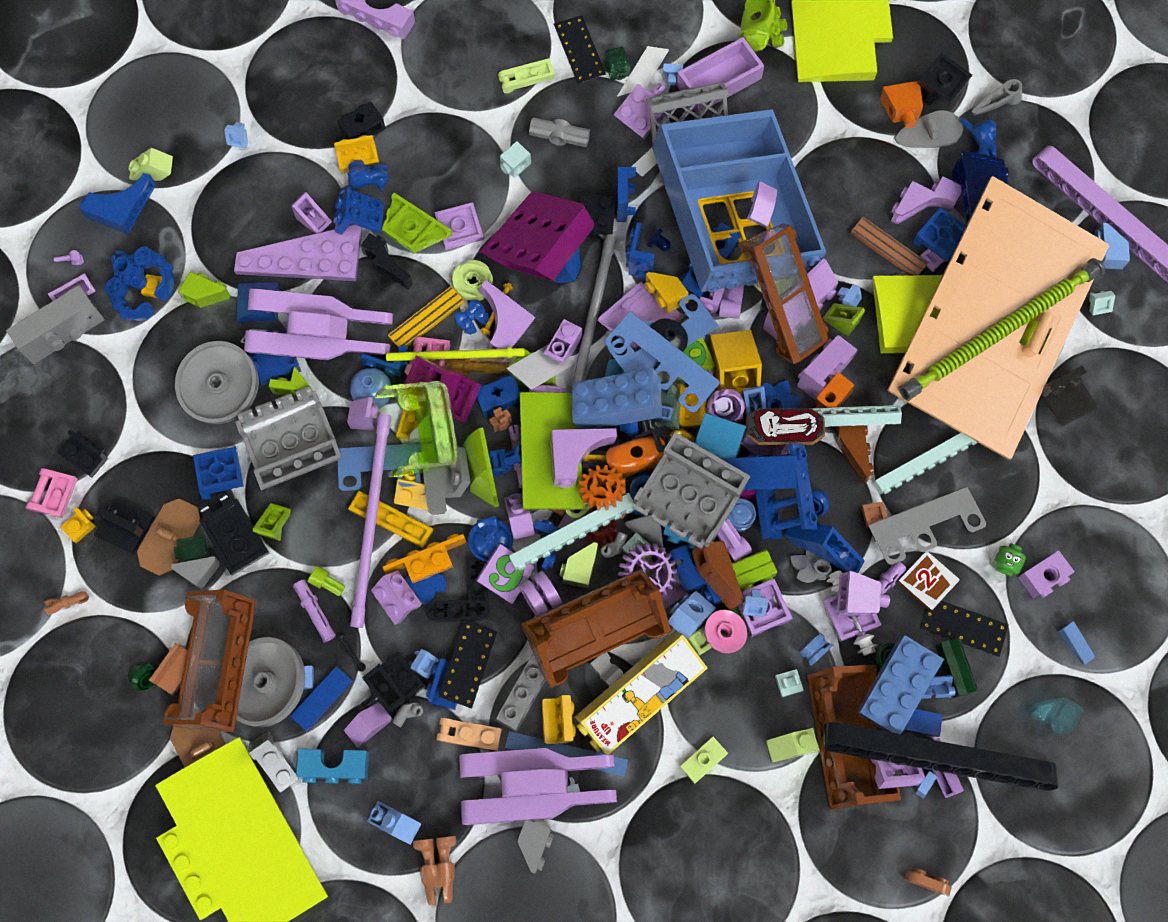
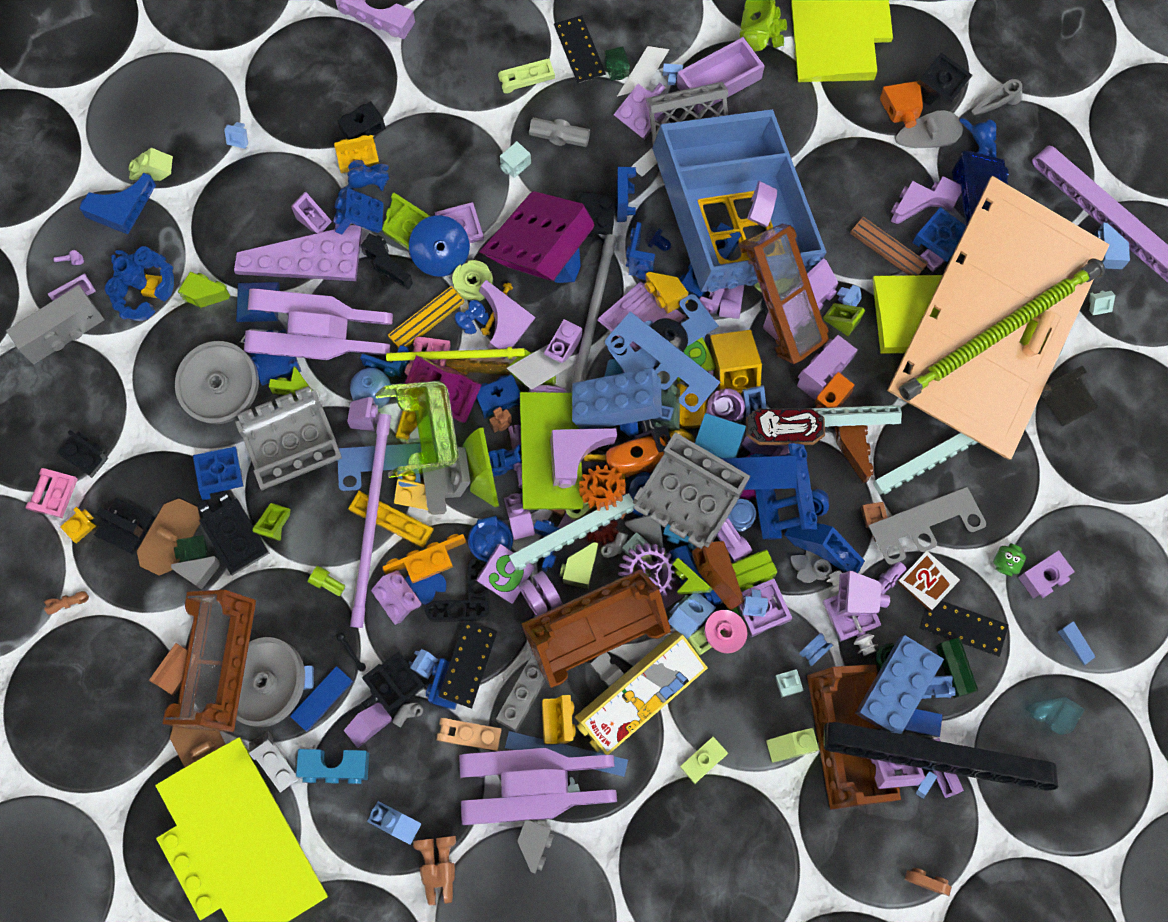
(140, 674): dark green cone -> none
(311, 605): lavender pin -> none
(424, 243): none -> blue dish
(694, 583): none -> lime slope
(781, 396): blue plate -> none

